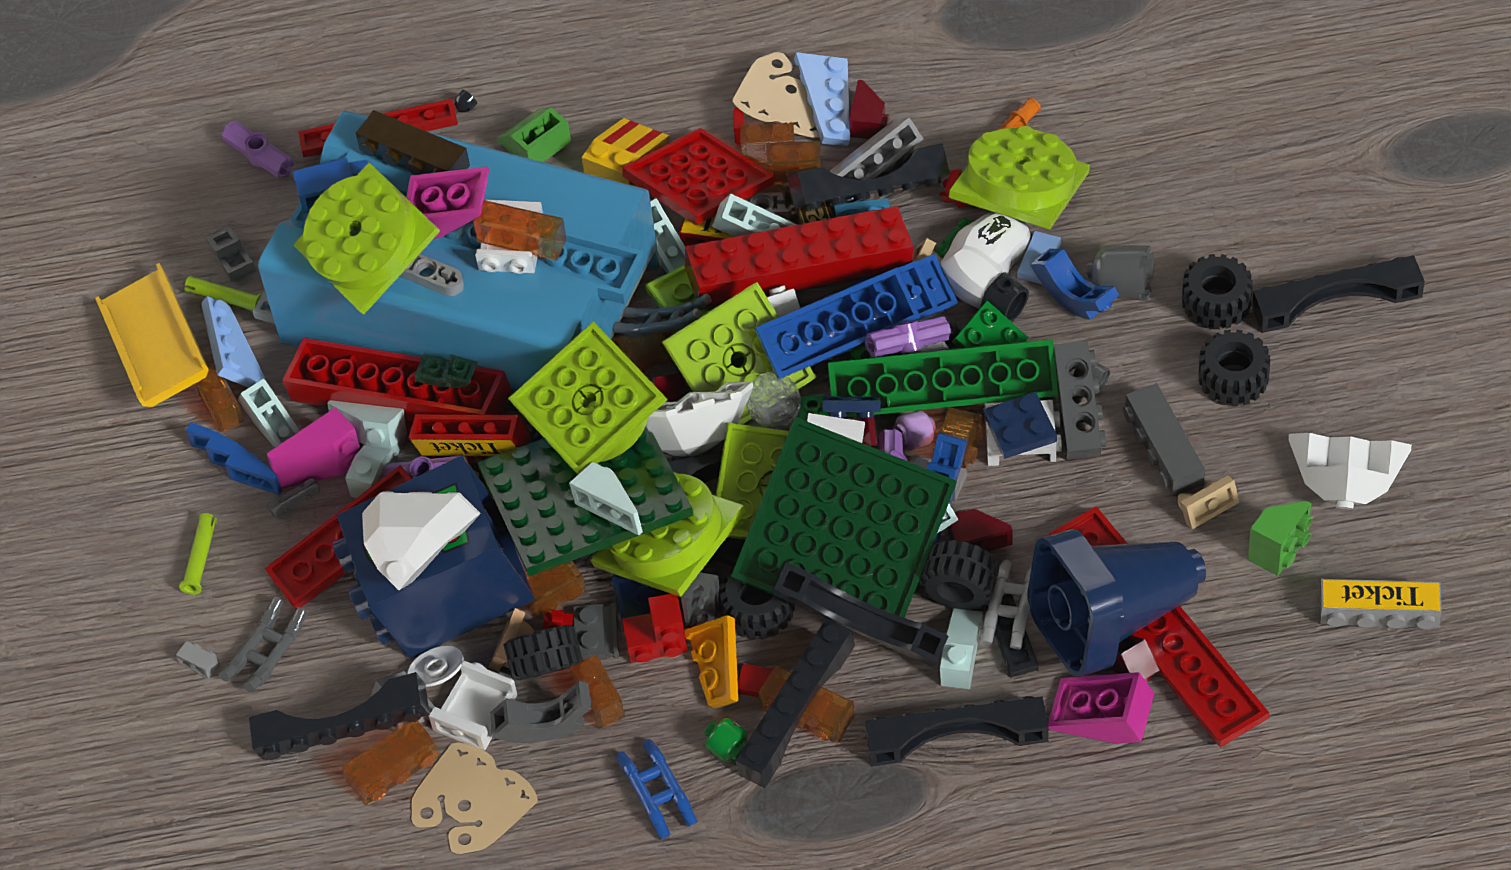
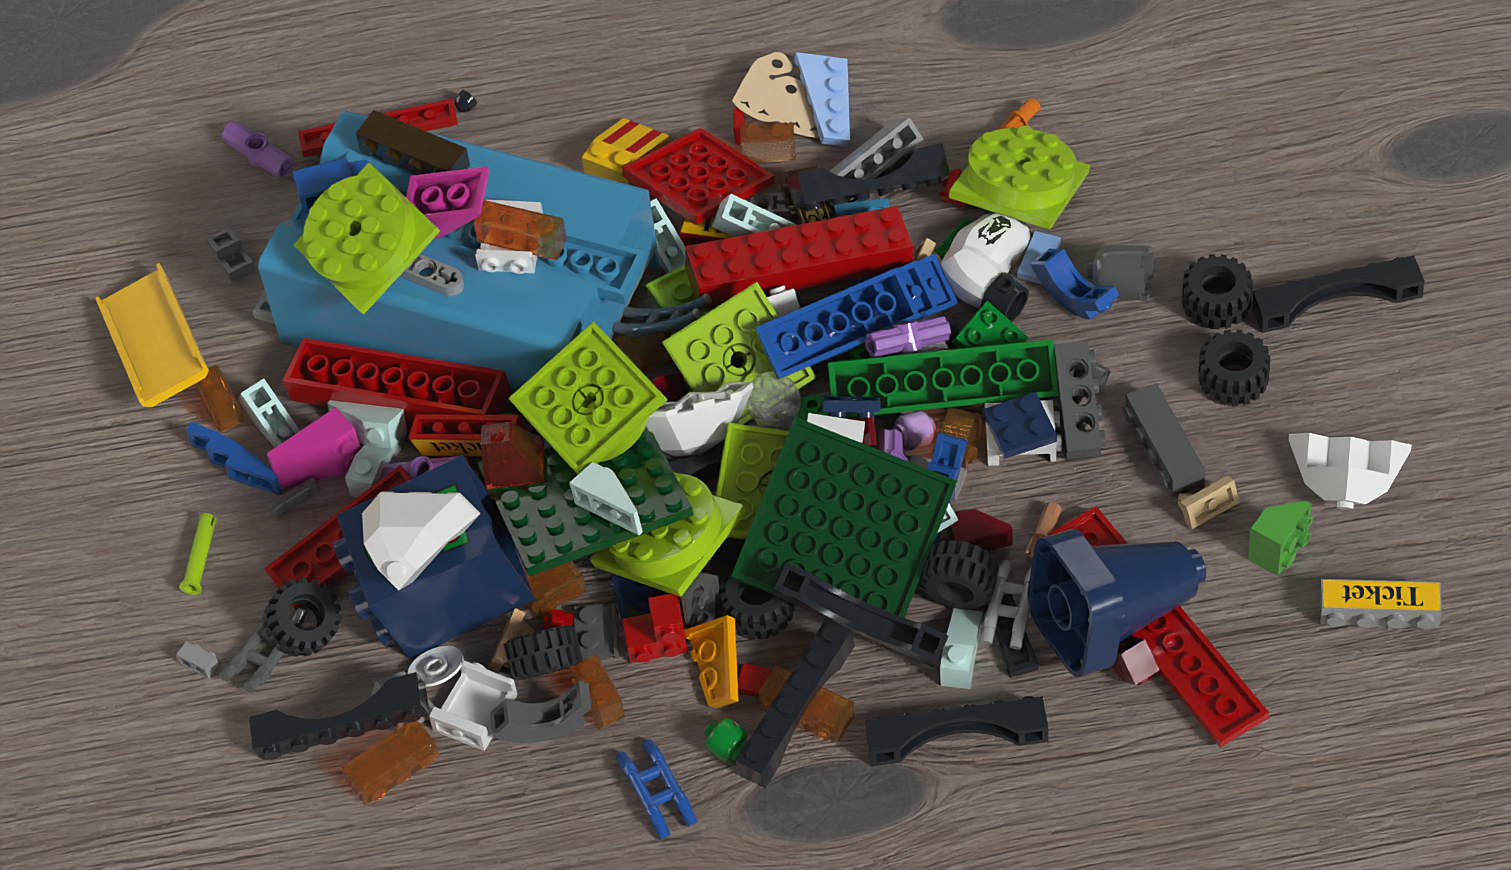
(220, 292): lime pin -> none
(228, 344): light blue wing -> none
(314, 598): none -> black tyre
(452, 373): clear green slope -> none
(483, 786): tan piece -> none
(511, 455): none -> clear red slope
(537, 135): bright green slope -> none
(791, 156): clear orange brick -> none
(867, 113): dark red slope -> none
(1044, 527): none -> nougat piece
(1103, 707): dark pink slope -> none

